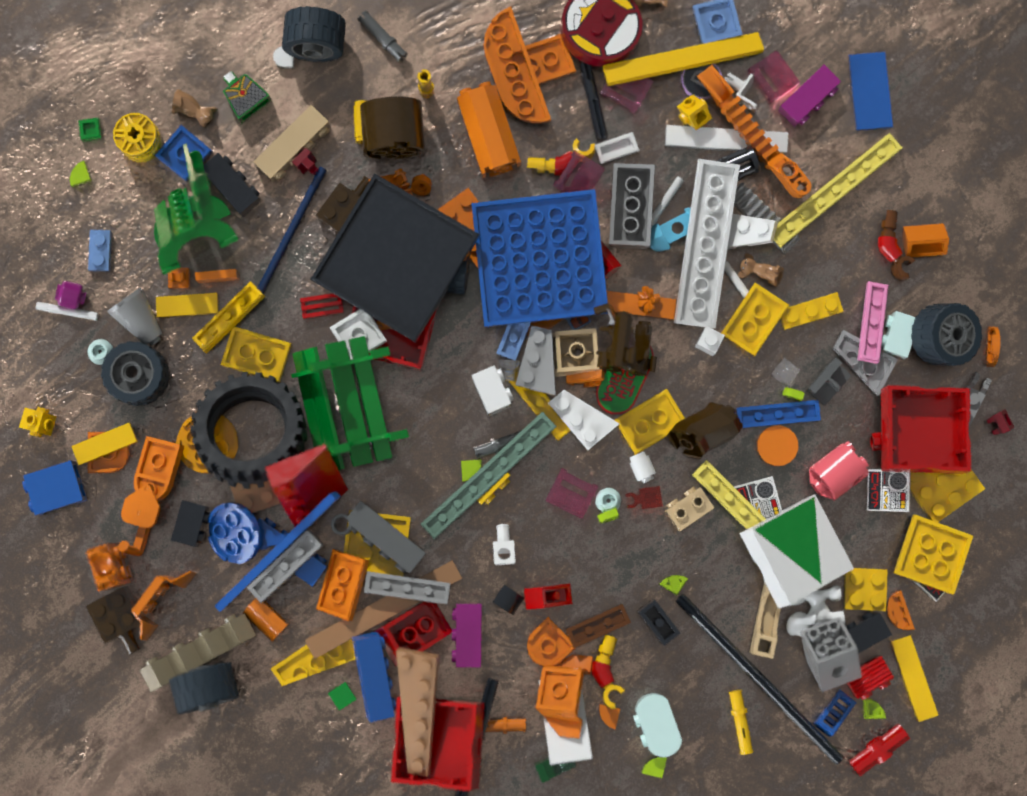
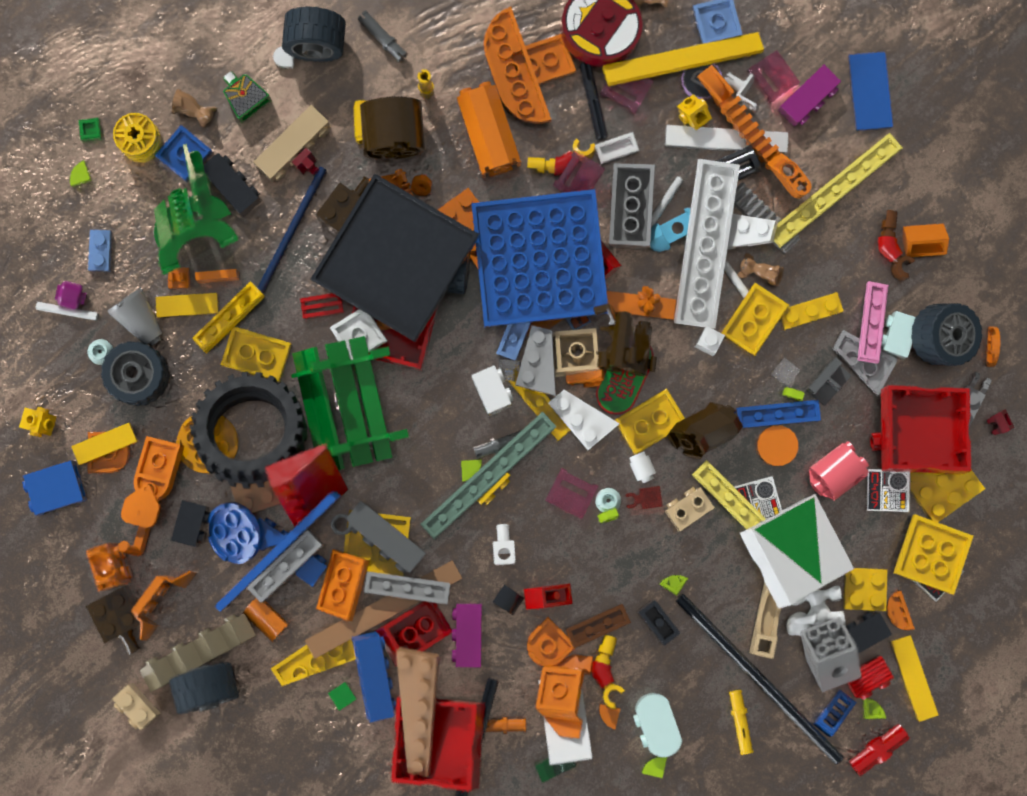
(135, 706): none -> tan brick

